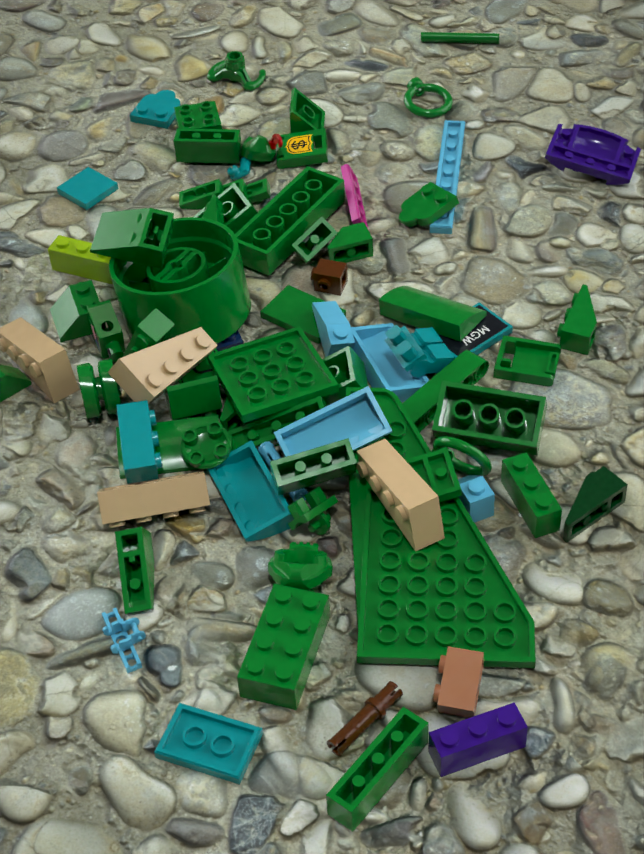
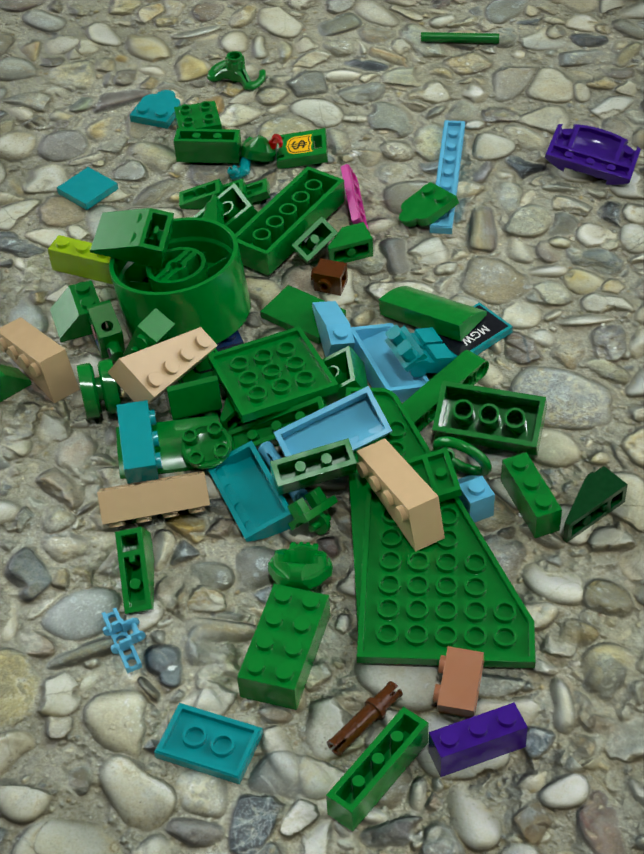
(304, 113): green slope -> none
(418, 88): green piece -> none
(532, 362): green container -> none
(580, 324): green slope -> none

